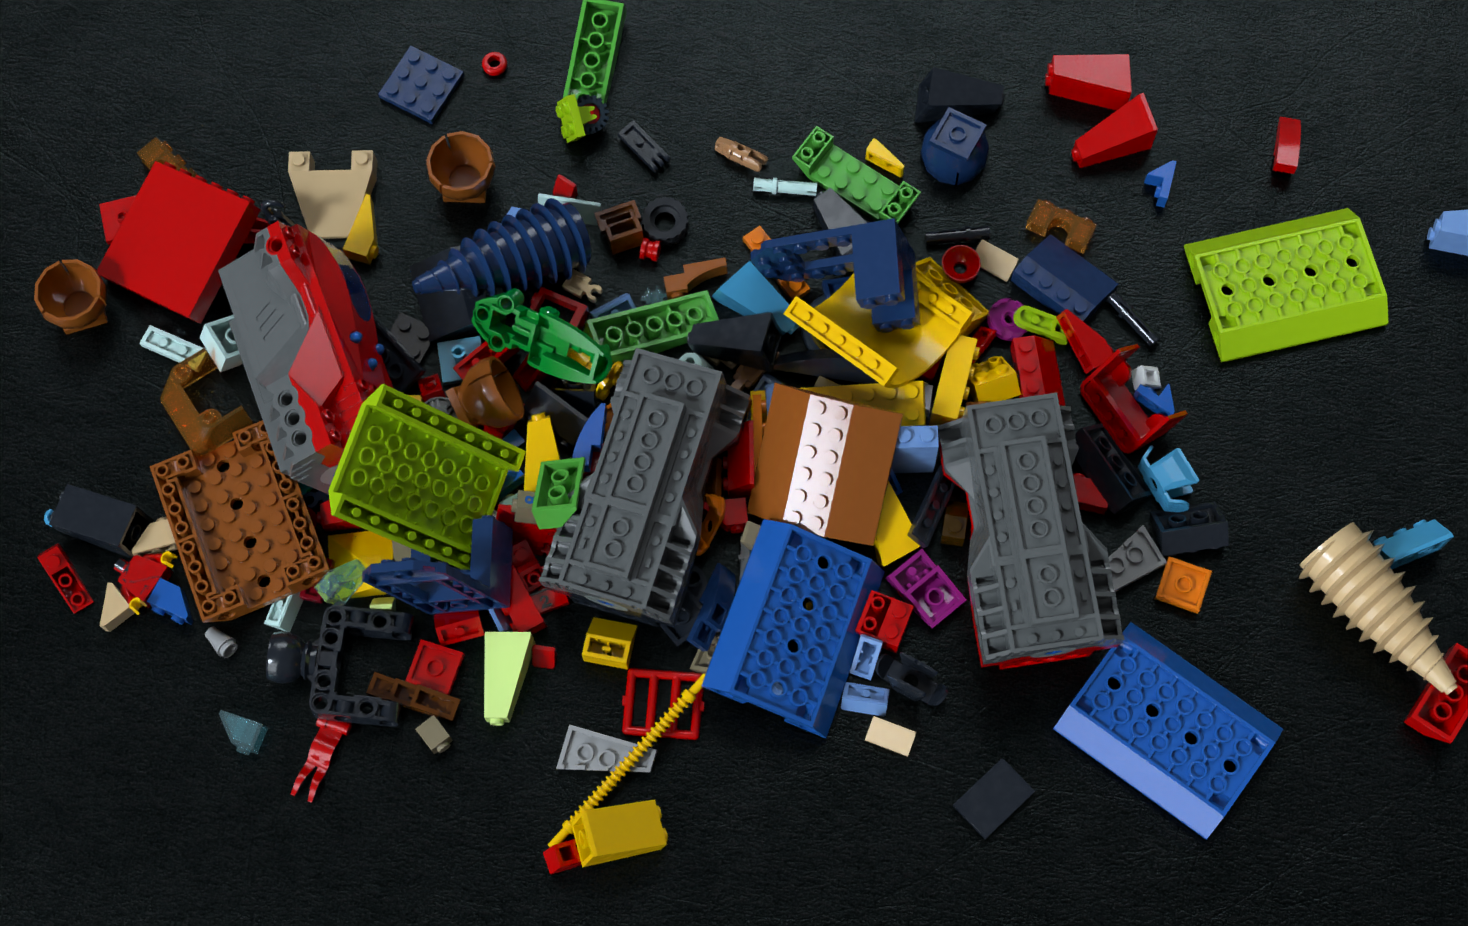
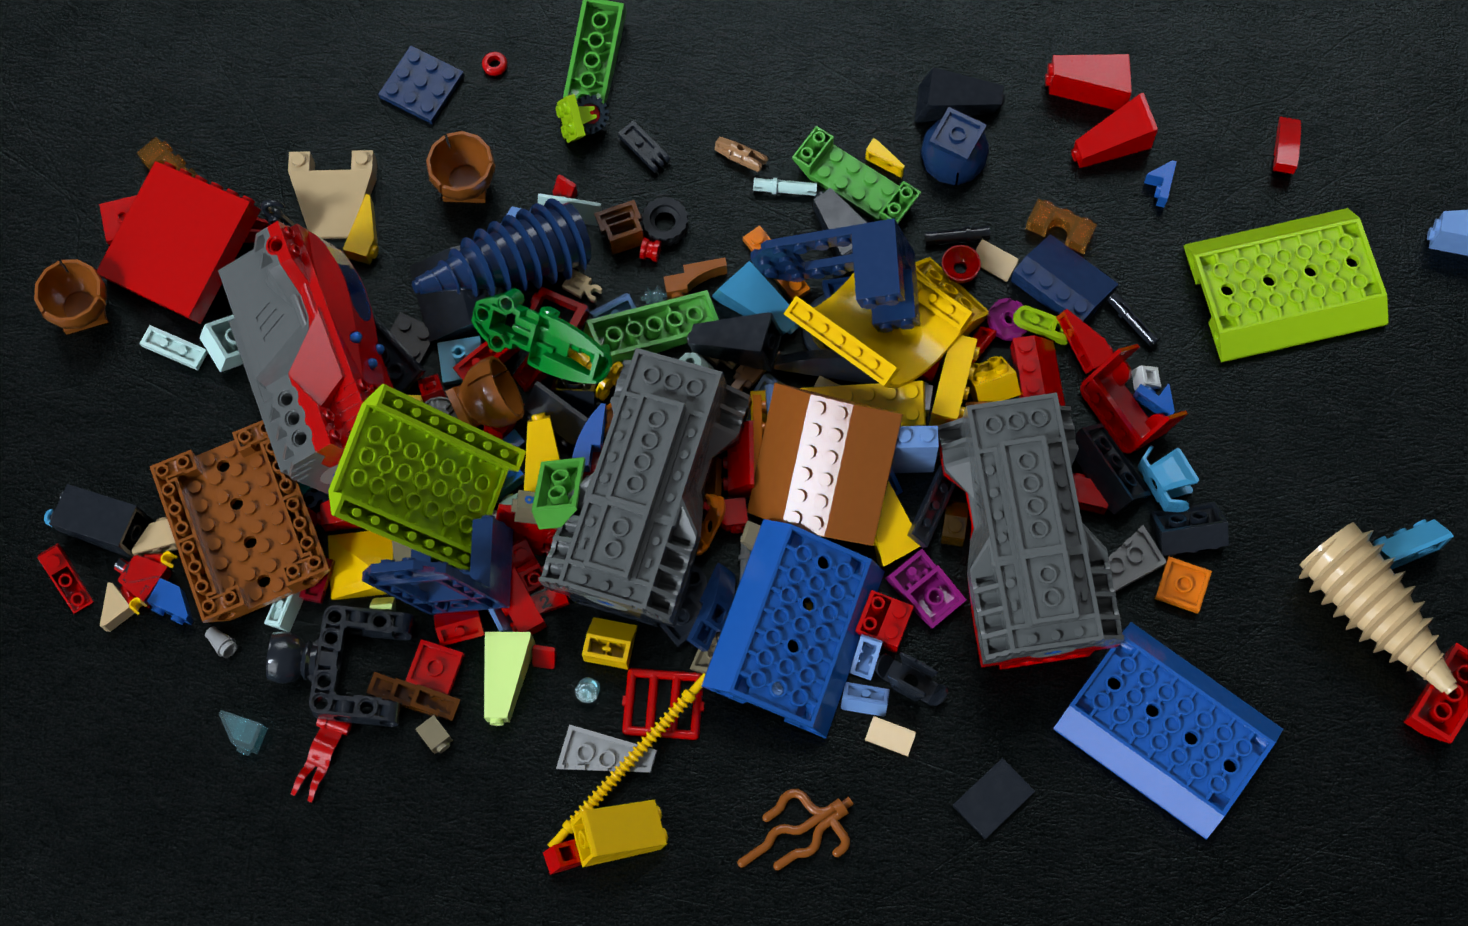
(205, 430): clear orange windscreen -> none
(341, 583): clear light blue slope -> none
(587, 690): none -> clear light blue wheel
(825, 816): none -> dark orange plant

